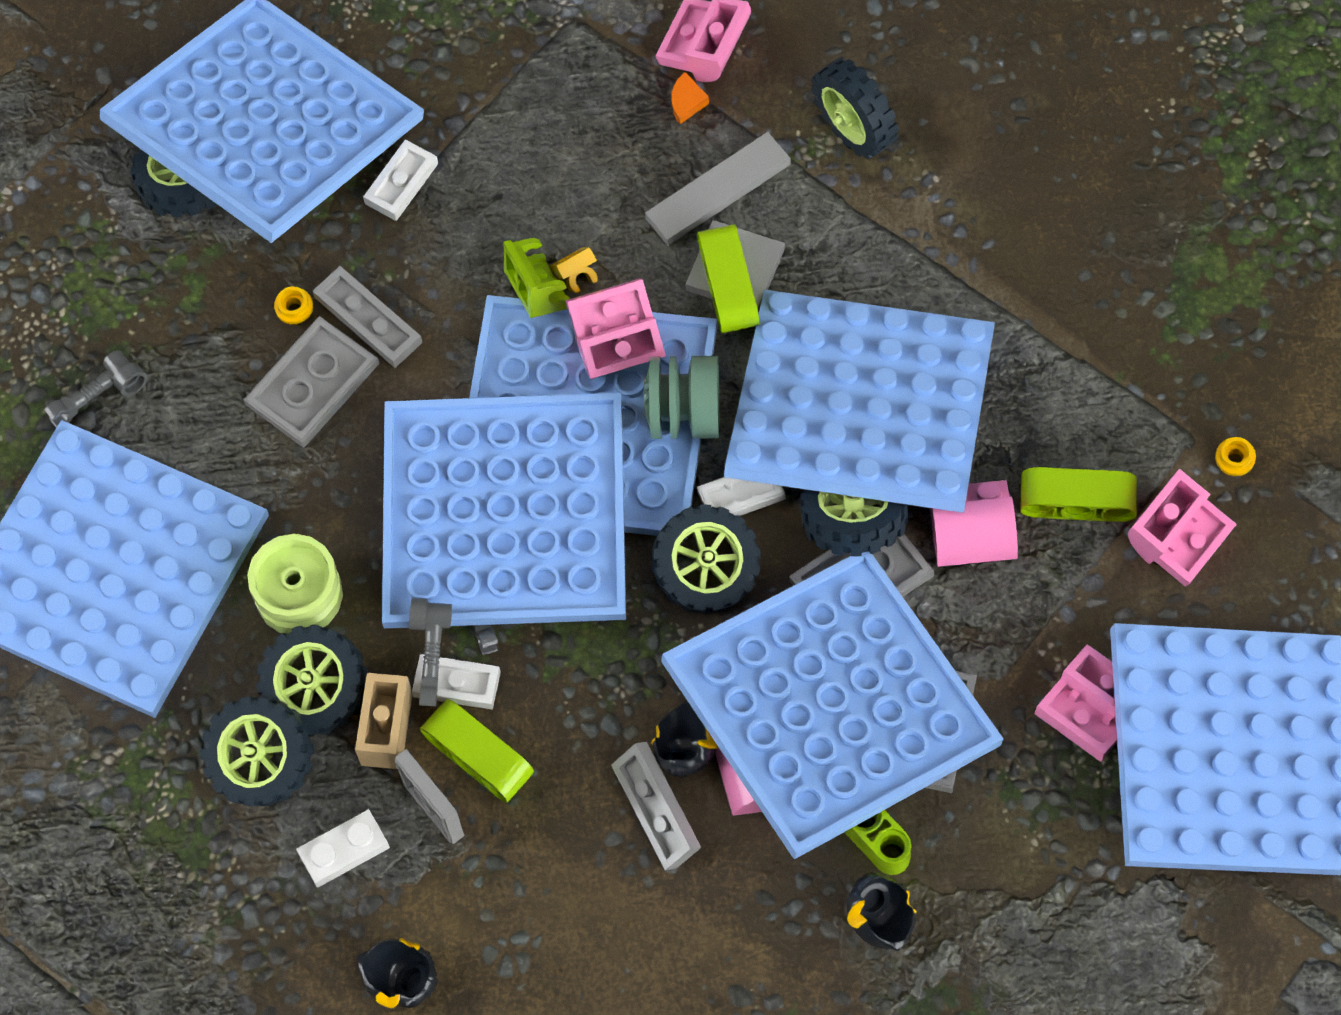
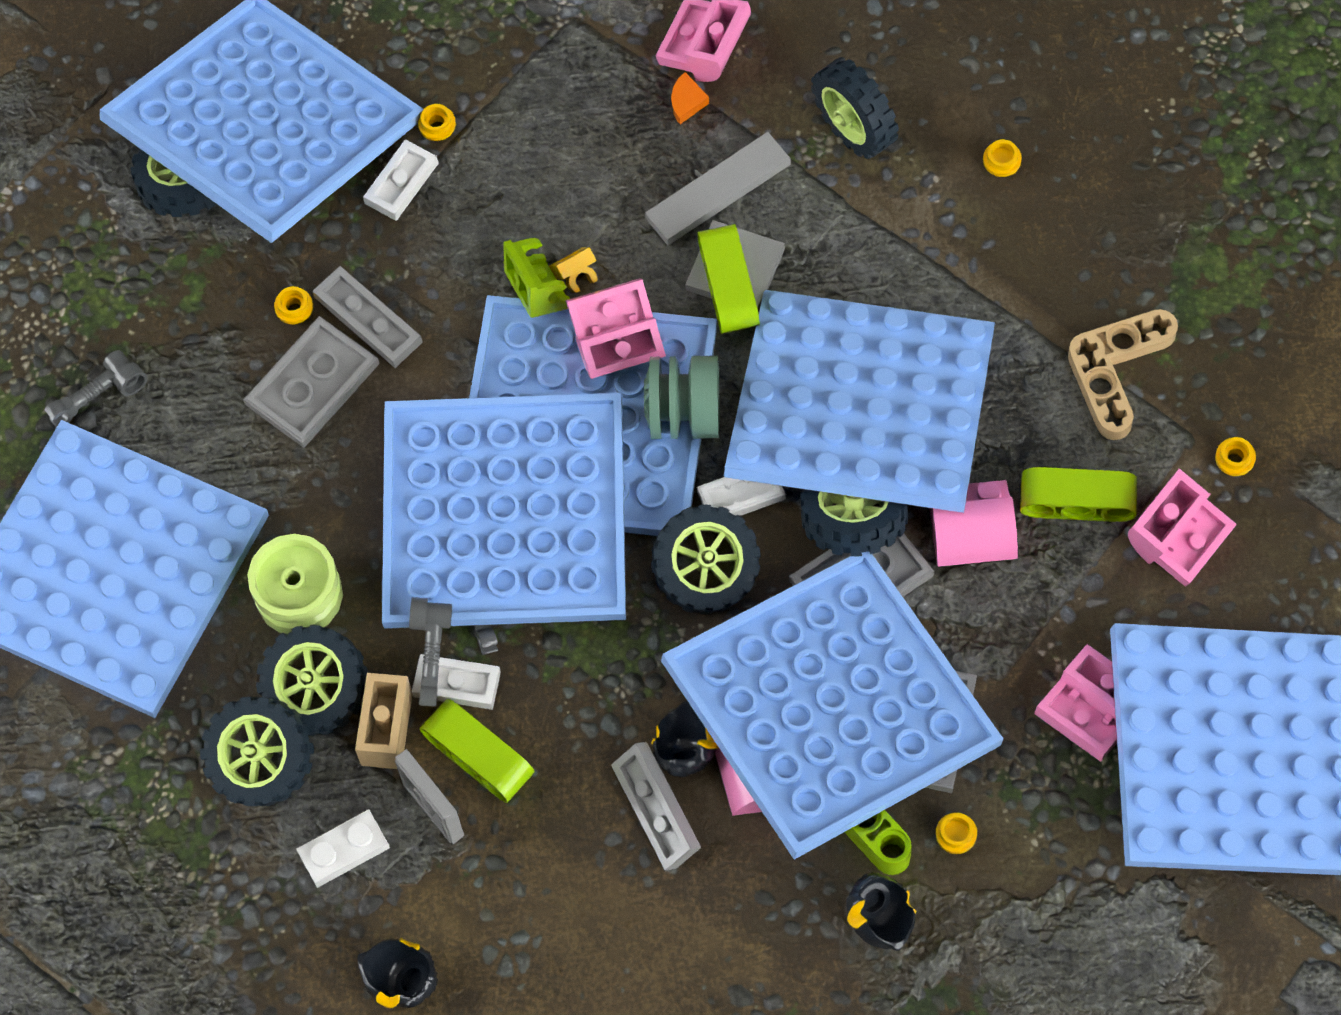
(436, 113): none -> yellow plate
(956, 833): none -> yellow plate
(1002, 158): none -> yellow plate
(1106, 355): none -> tan beam

